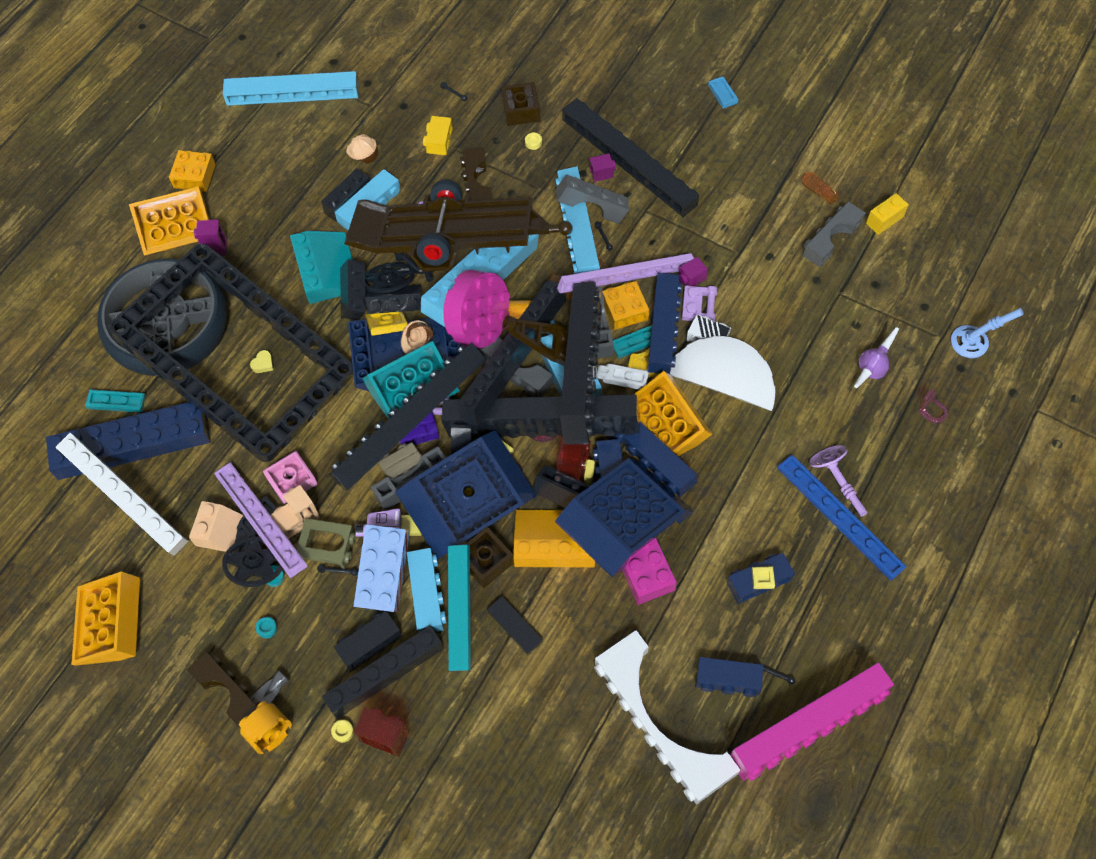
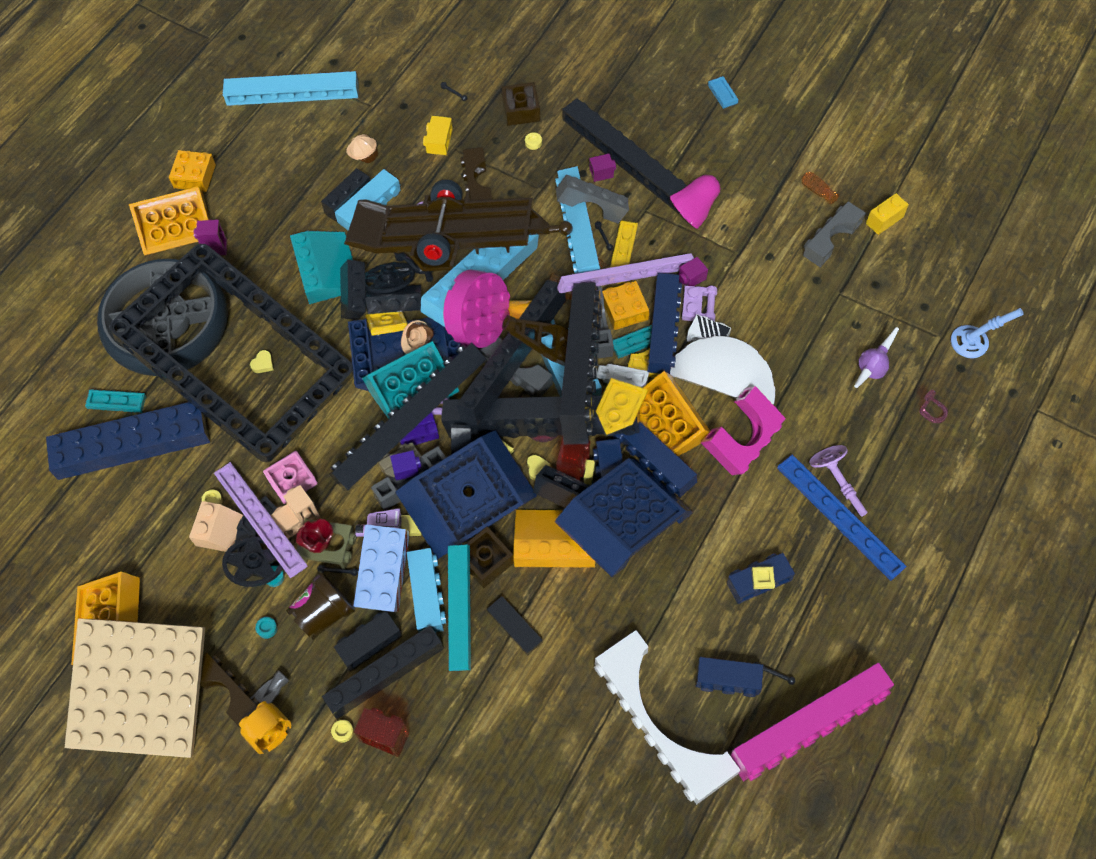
(122, 494): white brick -> none
(135, 687): none -> tan plate
(212, 496): none -> light yellow tile
(315, 535): none -> dark red hair
(320, 606): none -> dark brown piece
(405, 465): none -> dark purple brick
(535, 464): none -> light yellow tile
(619, 405): none -> yellow tile
(624, 244): none -> yellow tile
(649, 574): dark pink brick -> none
(696, 199): none -> dark pink hair
(765, 422): none -> dark pink arch

